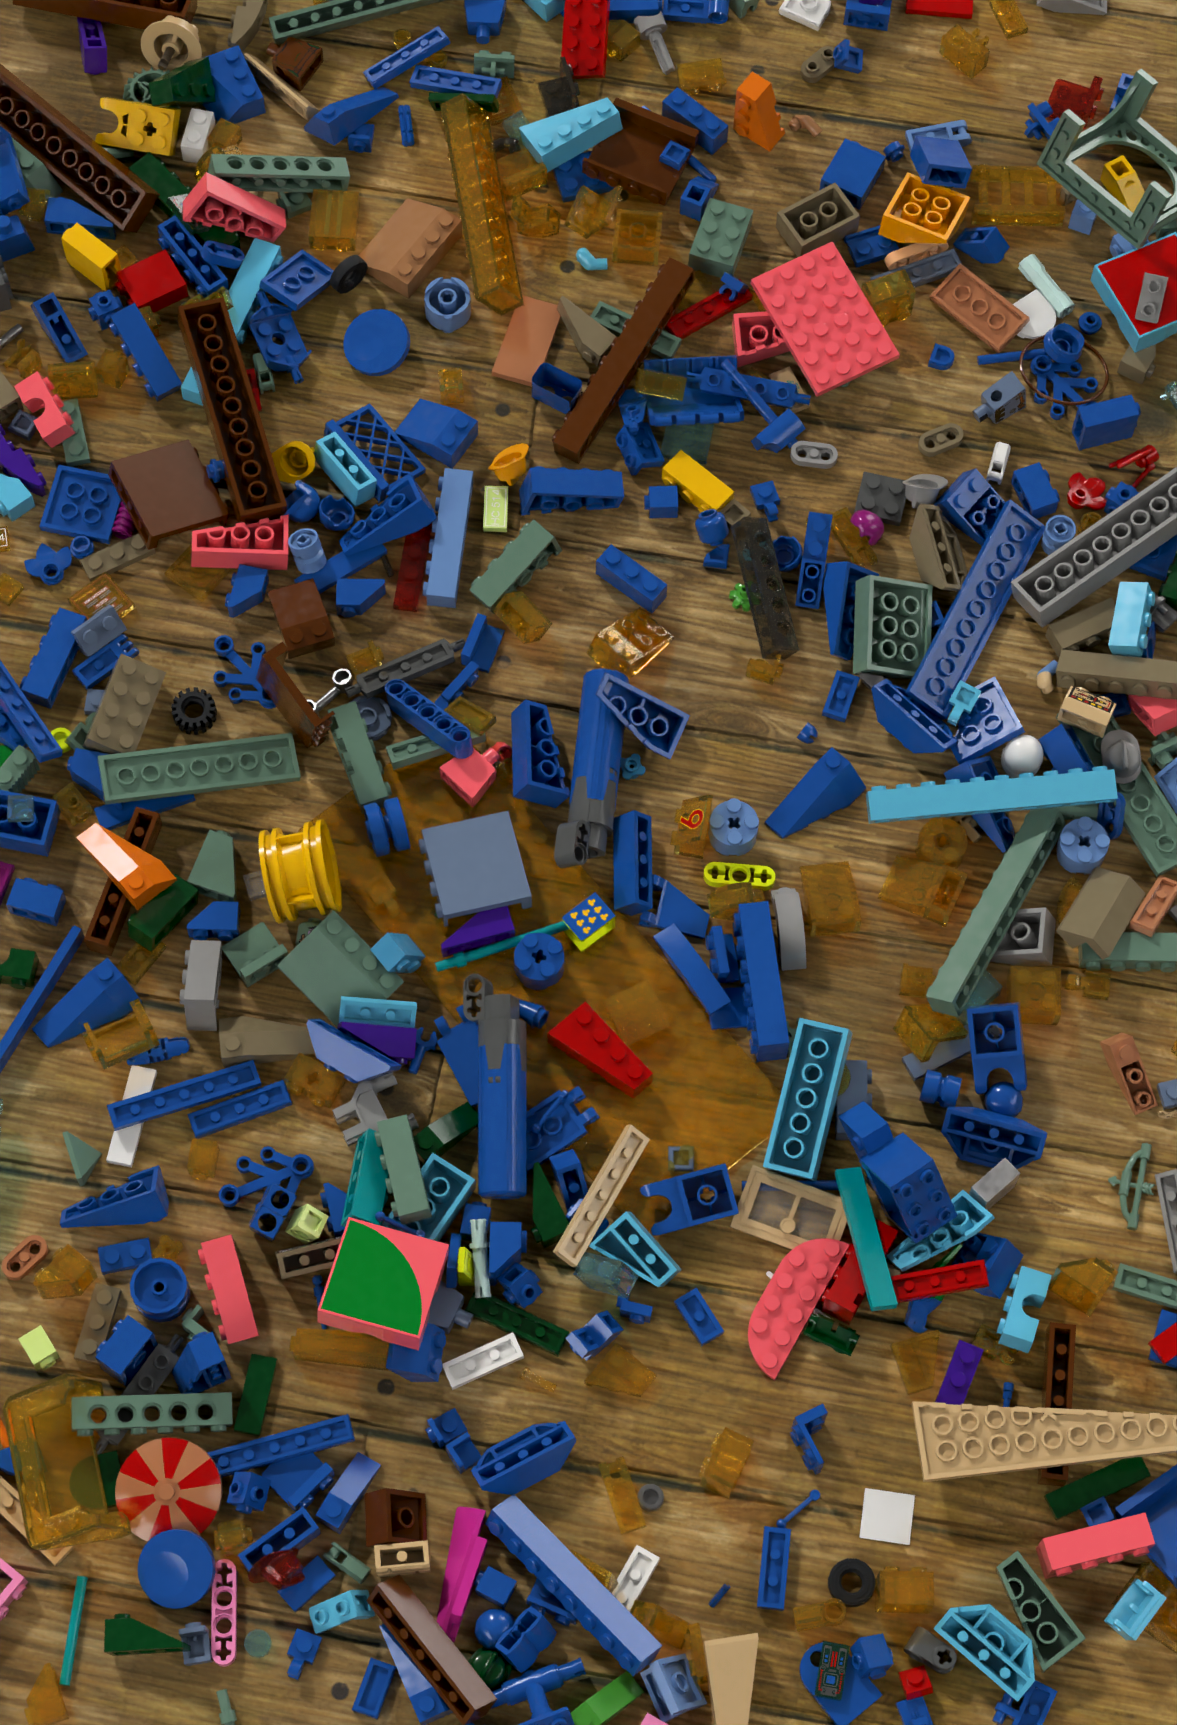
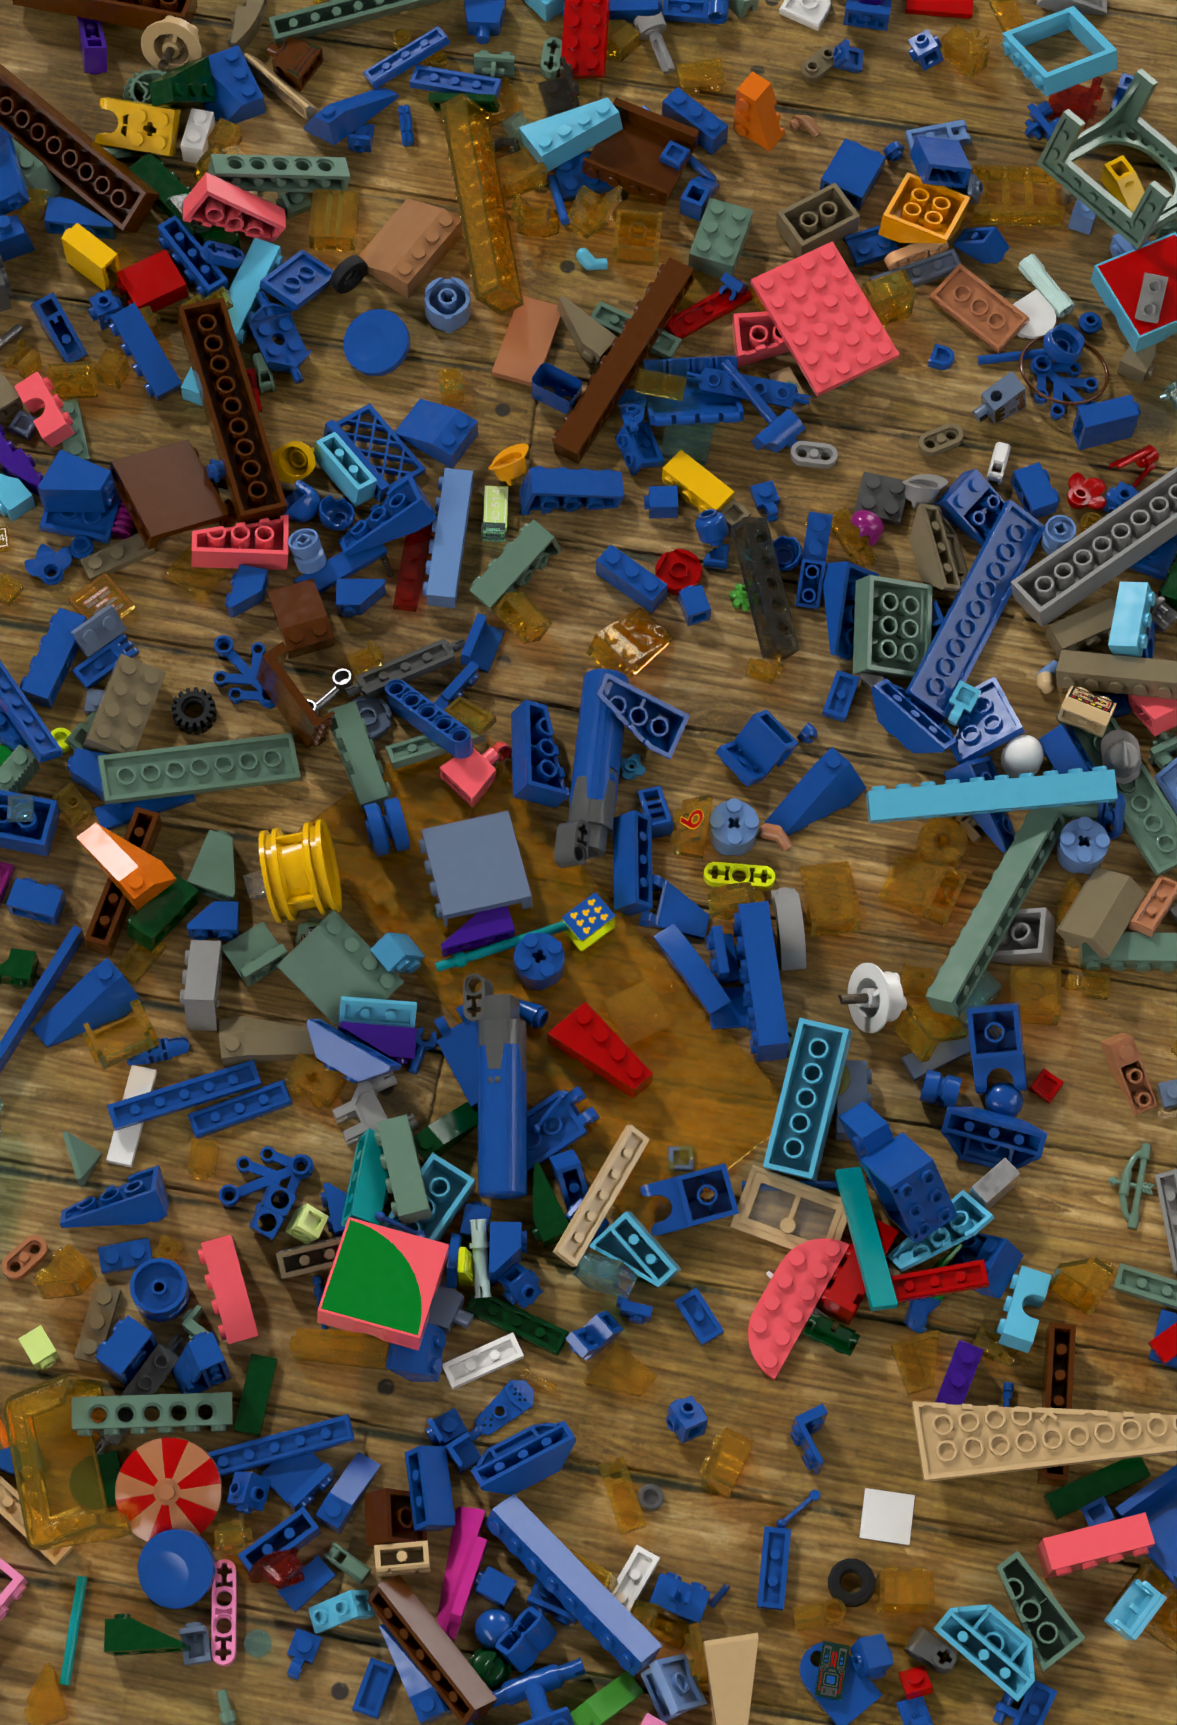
(76, 486): none -> blue slope
(430, 1488): none -> blue brick
(493, 531): none -> clear light blue tile
(511, 1405): none -> blue piece
(547, 57): none -> sand green beam
(558, 201): none -> blue bar
(662, 825): none -> blue slope
(679, 570): none -> red tile
(680, 1597): none -> blue brick
(686, 1419): none -> blue brick
(694, 604): none -> blue brick
(758, 748): none -> blue piece
(775, 833): none -> nougat arm
(873, 997): none -> white piece
(925, 49): none -> blue brick
(973, 189): none -> sand blue bracket
(1046, 1086): none -> red tile
(1101, 62): none -> medium azure window

